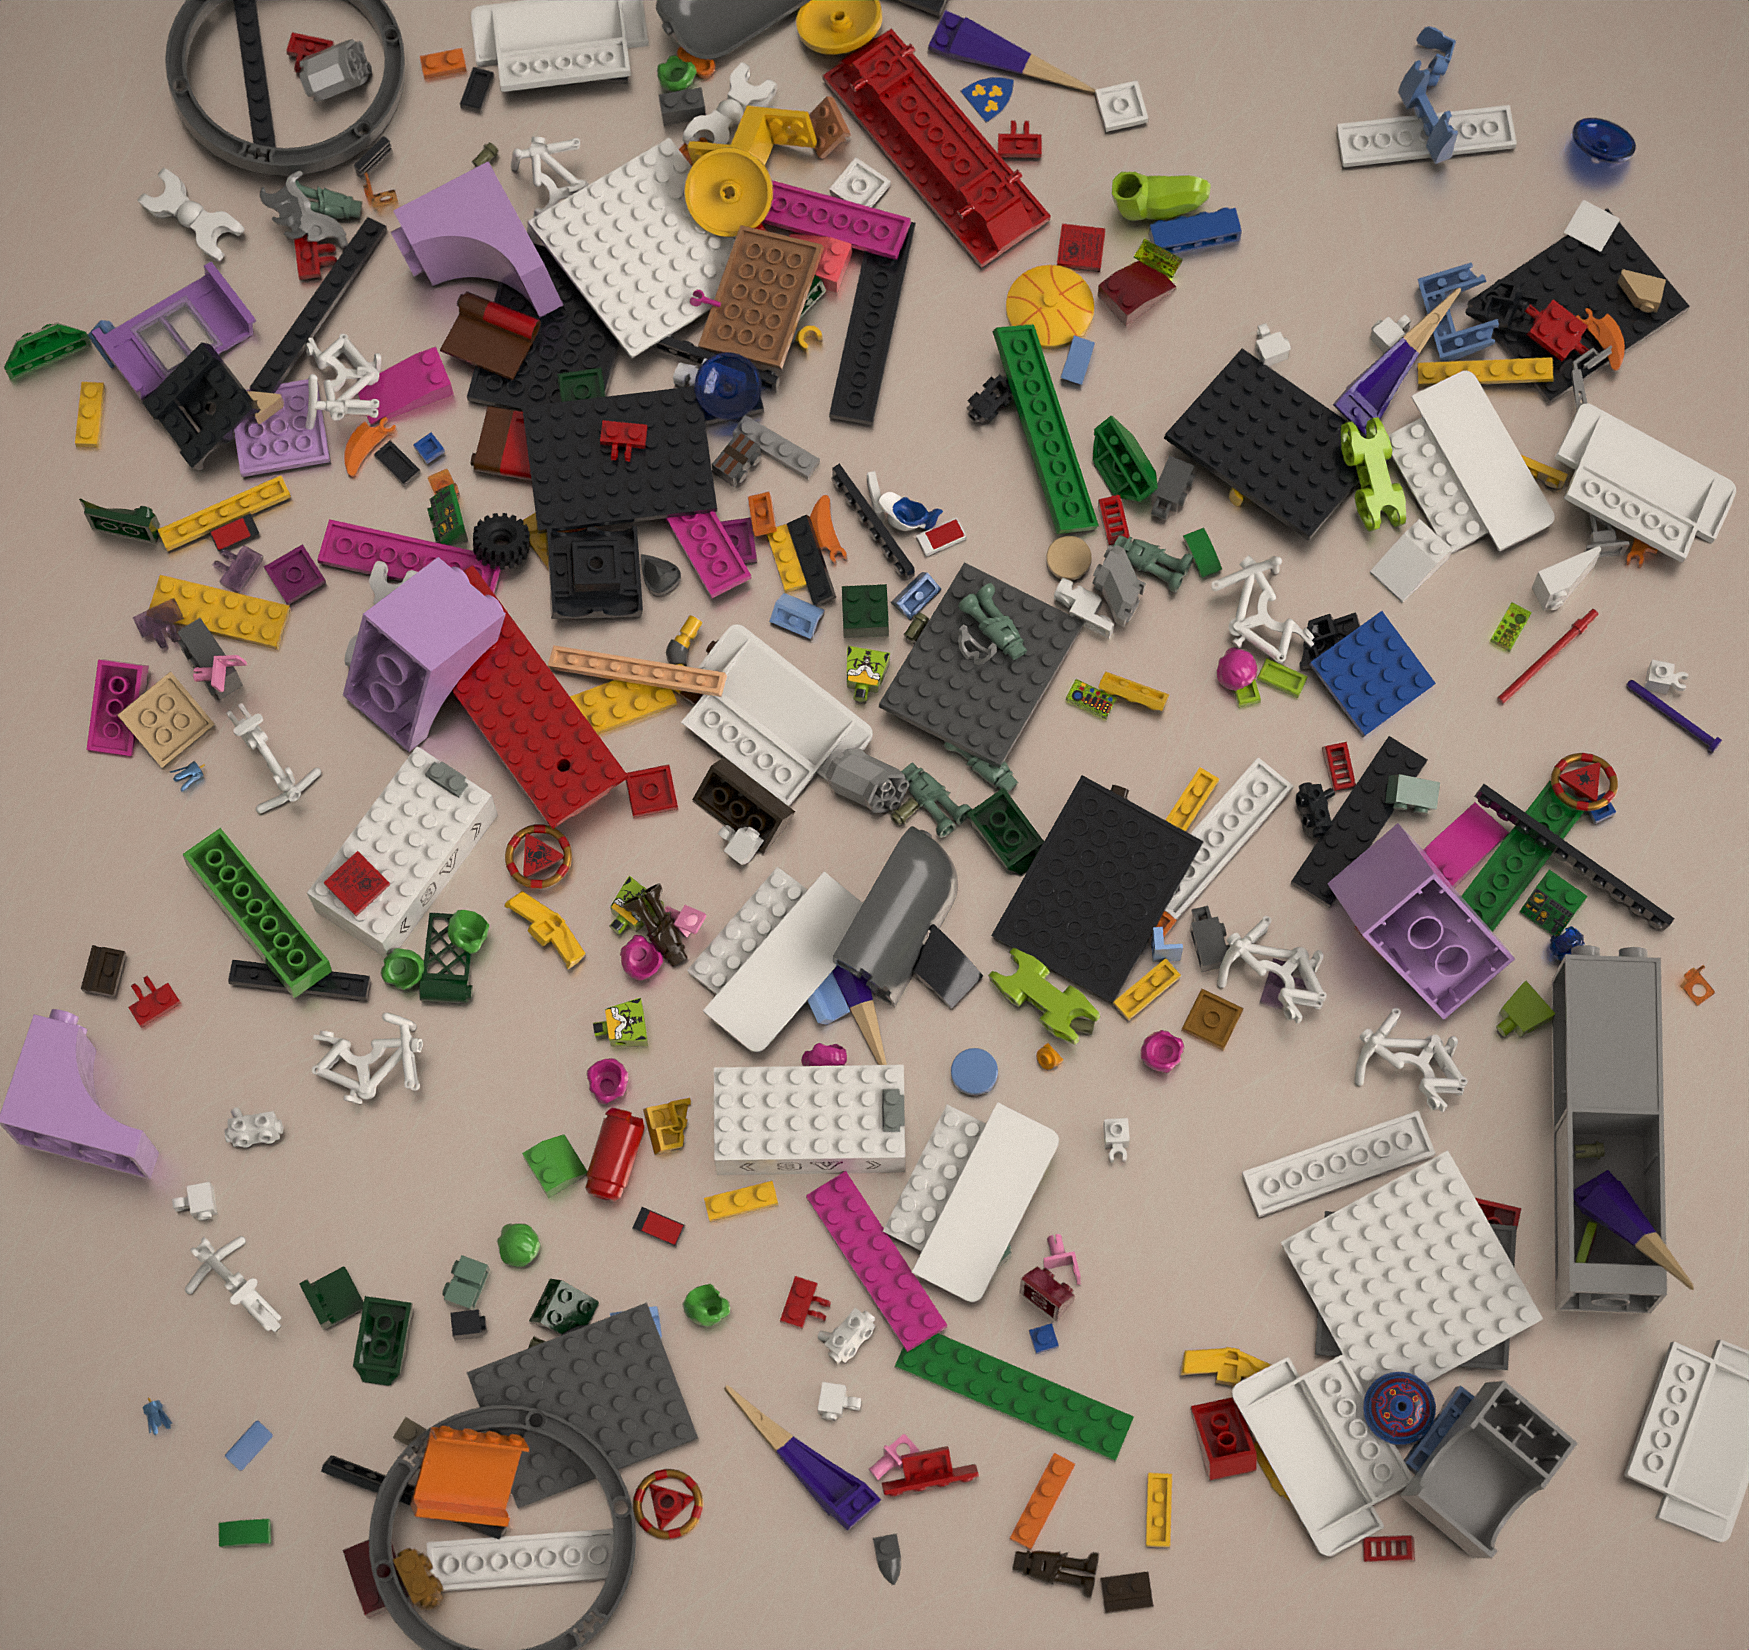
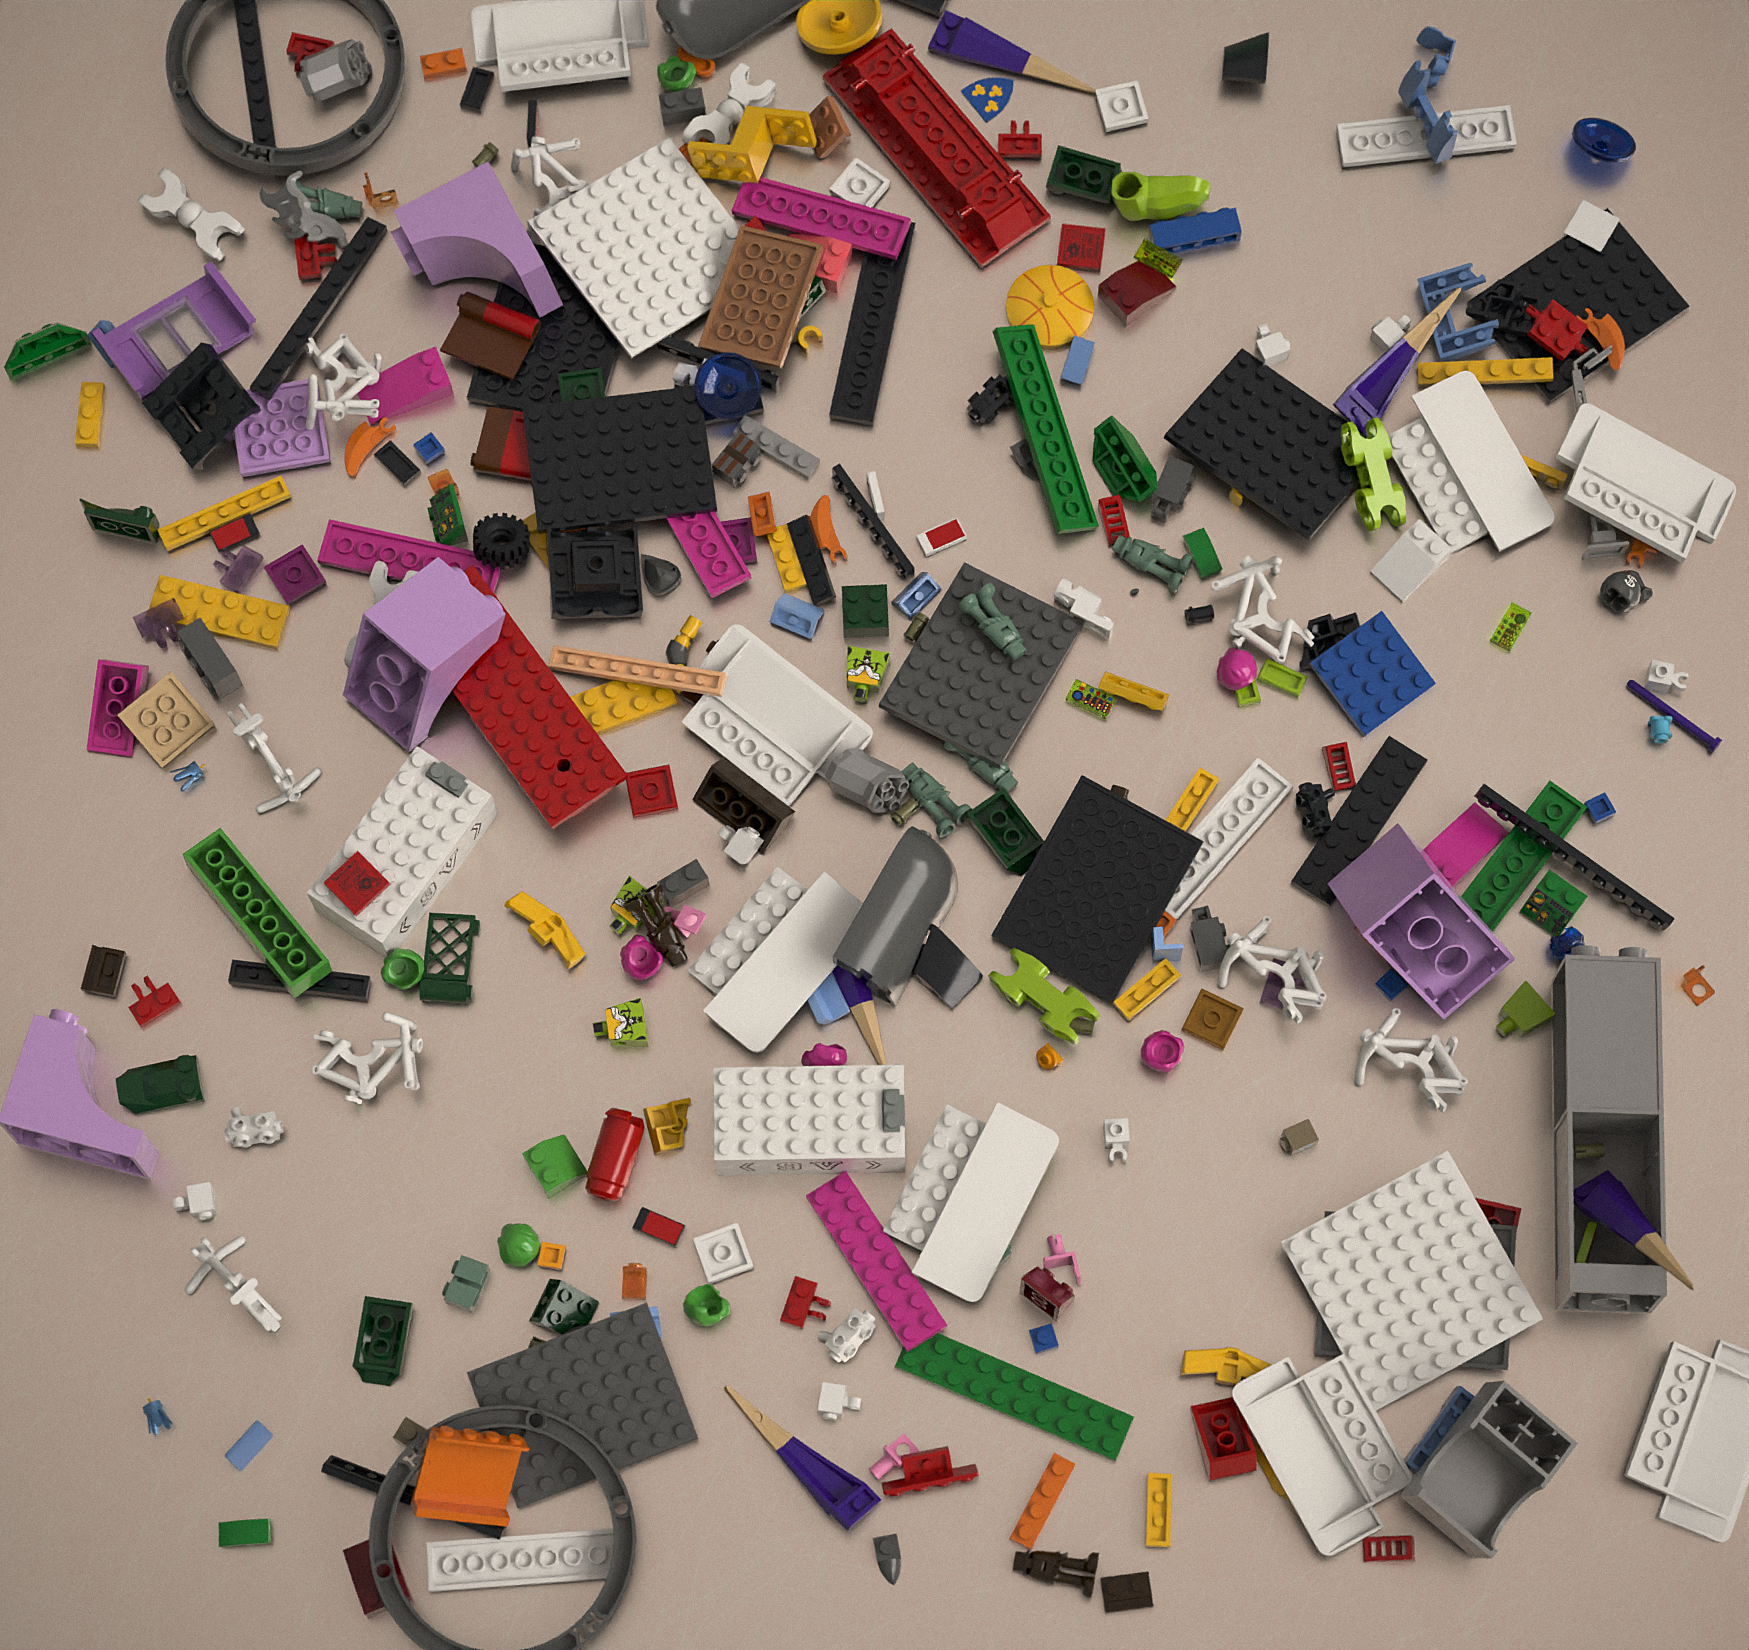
(161, 1085): none -> dark green slope
(217, 673): bright pink bracket -> none
(268, 403): tan slope -> none
(333, 1297): dark green bracket -> none
(372, 157): black tile -> none
(419, 1581): pearl gold brick -> none
(467, 930): bright green hair -> none
(467, 1324): black brick -> none
(532, 121): none -> black tile
(538, 856): piece -> none
(551, 1256): none -> light orange plate
(607, 1080): dark pink hair -> none
(623, 435): red hinge -> none
(634, 1281): none -> clear orange bracket
(668, 1504): red piece -> none
(684, 883): none -> dark grey brick
(702, 299): dark pink hand -> none
(723, 1253): none -> white plate
(728, 191): yellow dish -> none
(741, 1201): yellow plate -> none
(907, 514): blue hair -> none
(965, 636): light grey helmet -> none
(974, 1071): medium blue tile -> none
(1024, 457): none -> dark grey plate
(1068, 558): tan tile -> none
(1082, 175): none -> dark green slope
(1118, 584): light grey brick -> none
(1199, 613): none -> black pin
(1246, 60): none -> black slope
(1299, 1137): none -> dark tan brick
(1338, 1164): white plate -> none
(1387, 1420): dish -> none
(1390, 985): none -> blue tile
(1412, 793): piece -> none
(1558, 581): white slope -> none
(1578, 627): red bar -> none
(1584, 781): red piece -> none
(1624, 590): none -> dark grey piece
(1642, 290): tan slope -> none
(1660, 728): none -> medium azure brick

